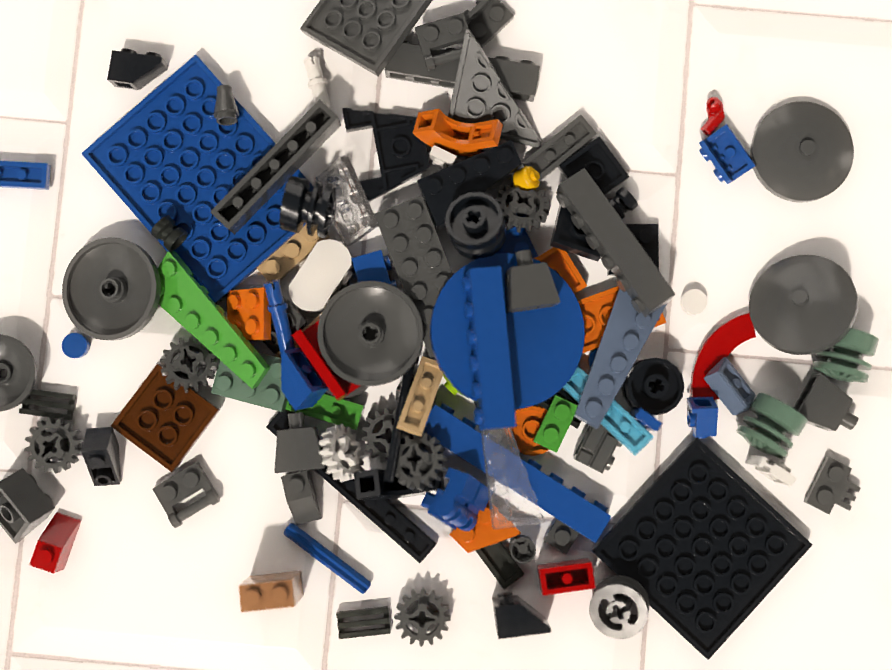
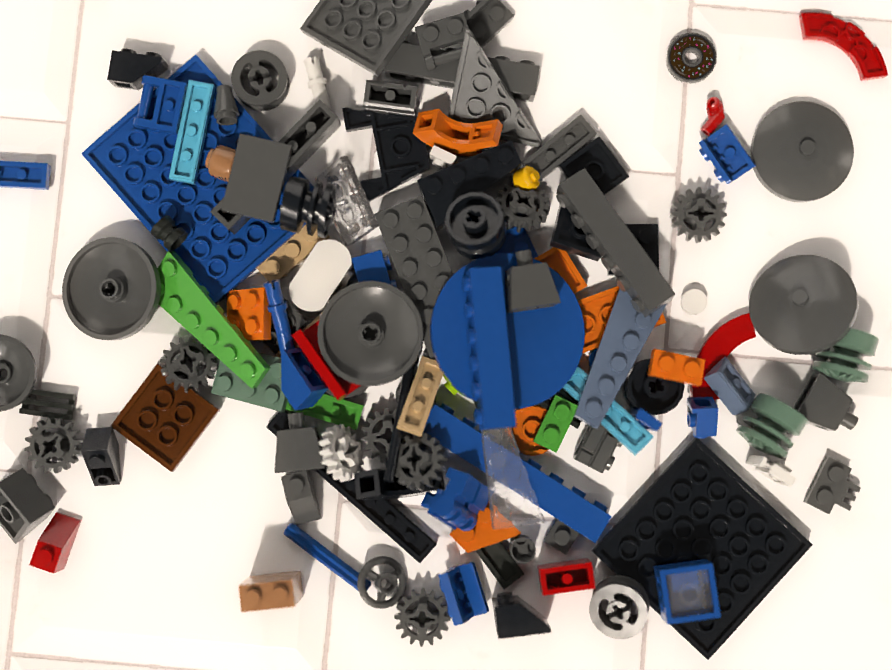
(75, 345): blue tile -> none
(167, 107): none -> blue plate
(180, 488): dark grey plate -> none
(192, 132): none -> medium azure tile
(220, 162): none -> medium nougat head
(255, 64): none -> dark grey wheel
(257, 178): none -> dark grey tile
(366, 632): pearl dark grey tile -> none
(390, 98): none -> dark grey brick
(391, 582): none -> dark grey piece
(463, 592): none -> blue bracket
(623, 202): black wheel -> none
(676, 367): none -> orange plate
(687, 591): none -> piece
(695, 44): none -> tile
(698, 204): none -> dark grey gear
(848, 39): none -> red tile

